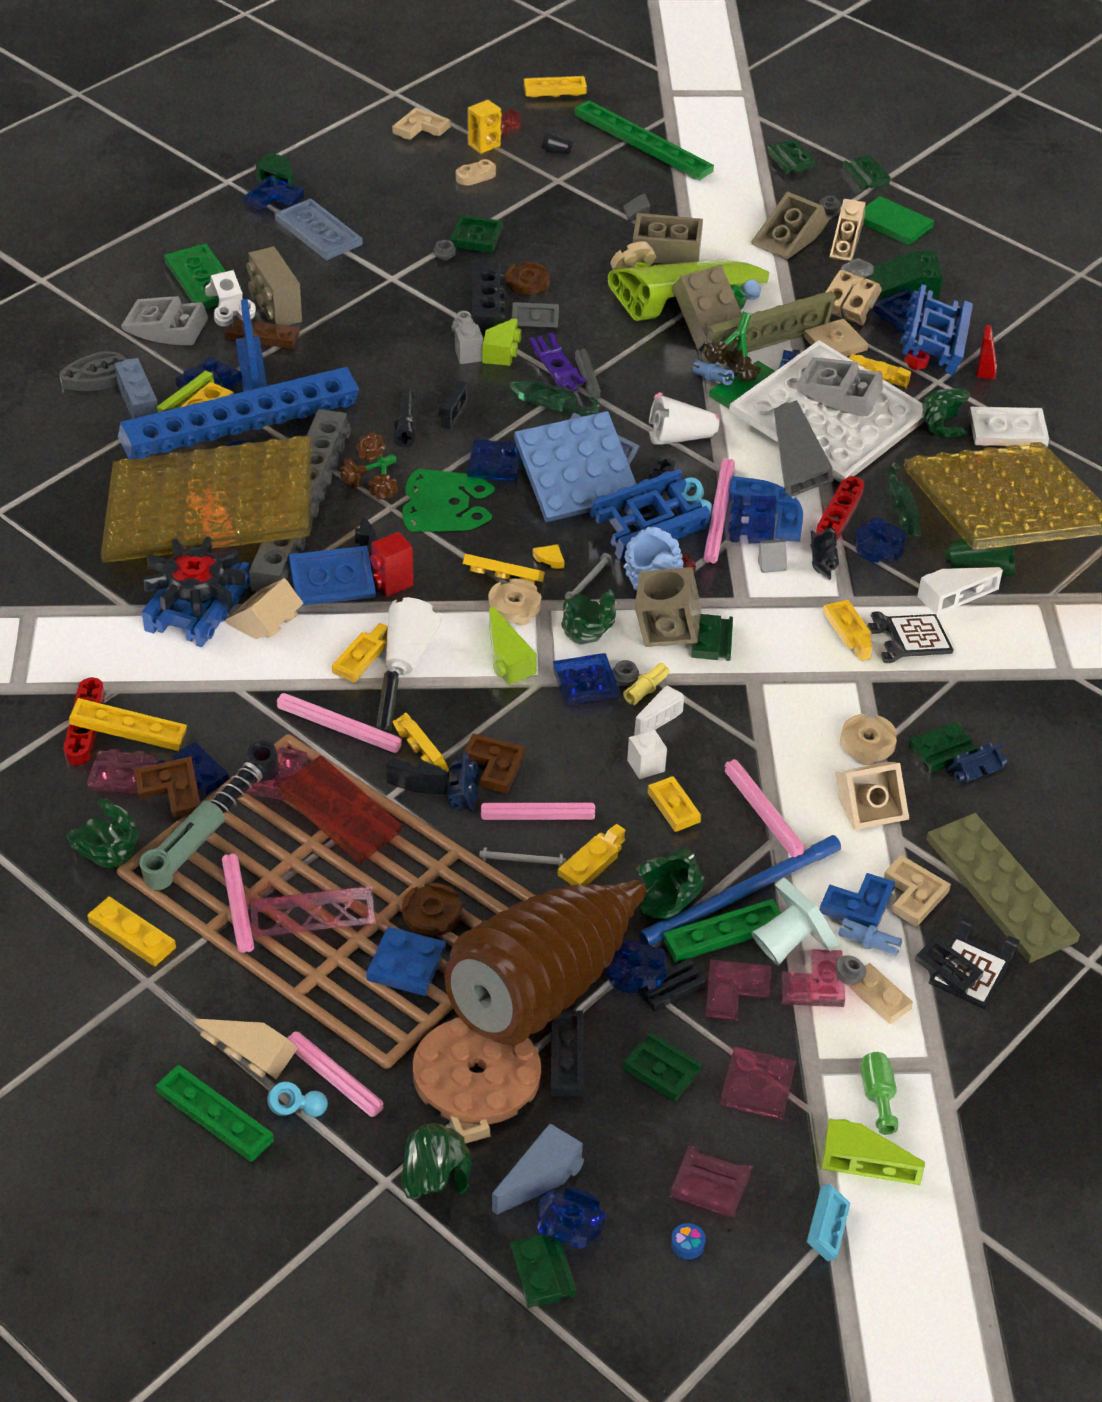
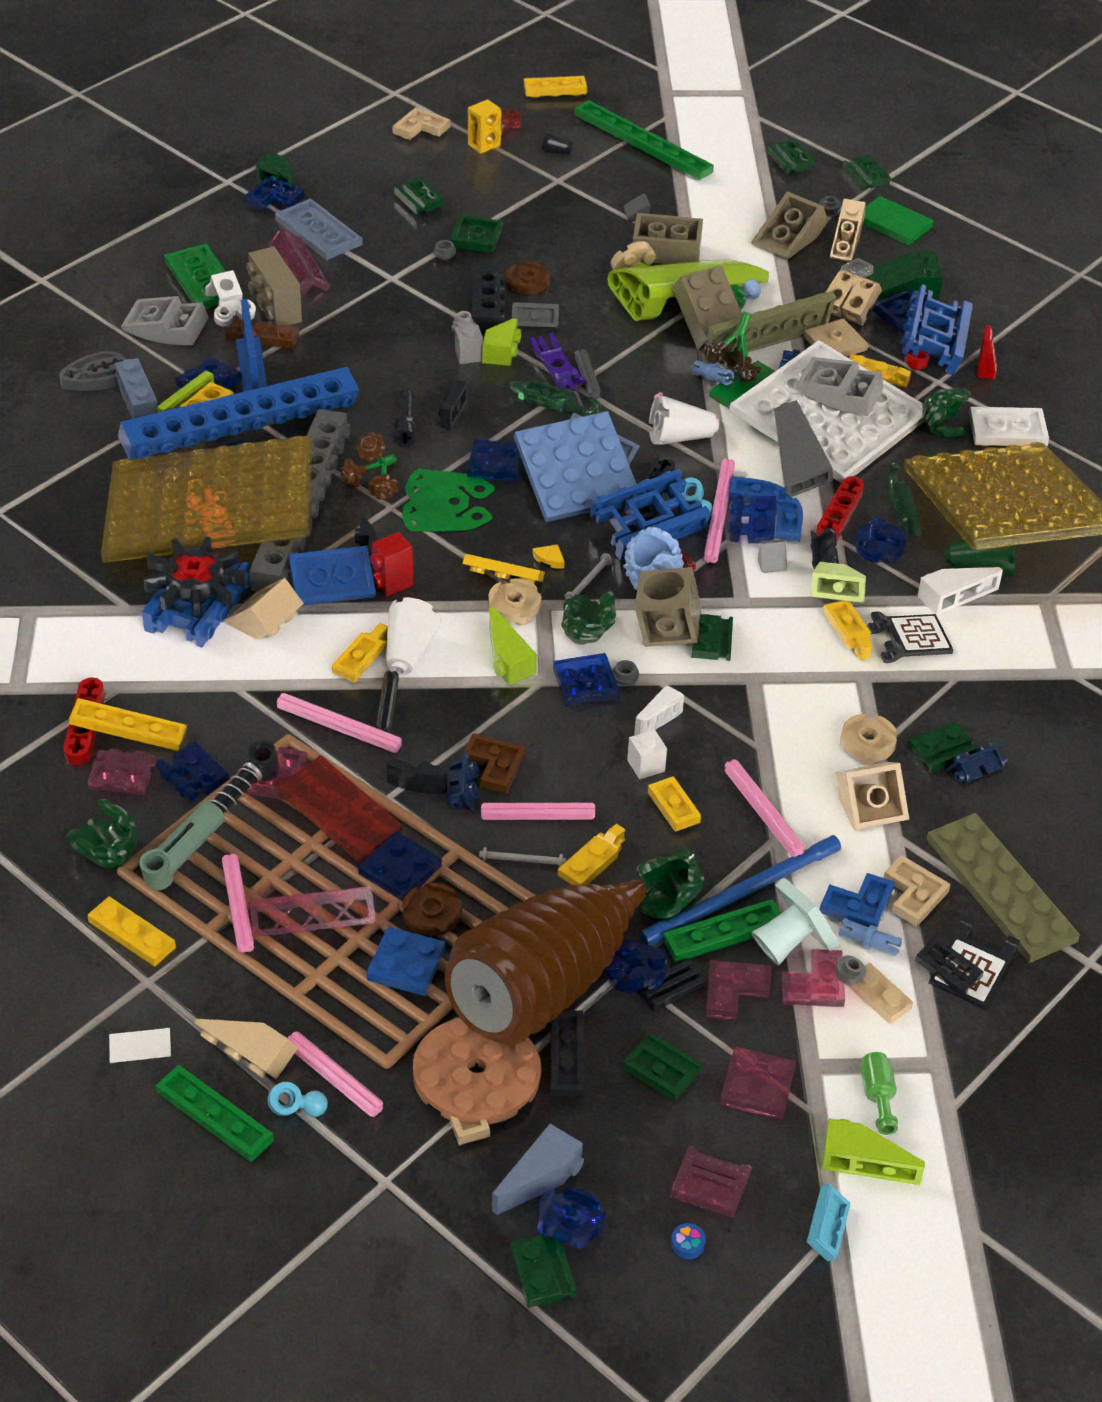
(140, 1045): none -> white sticker
(174, 778): reddish brown plate -> none
(299, 260): none -> clear pink fence
(399, 865): none -> clear blue plate
(419, 195): none -> dark green plate
(419, 741): yellow hinge -> none
(430, 1157): dark green hair -> none
(476, 172): tan plate -> none
(646, 683): light yellow axle -> none
(838, 582): none -> yellowish green slope

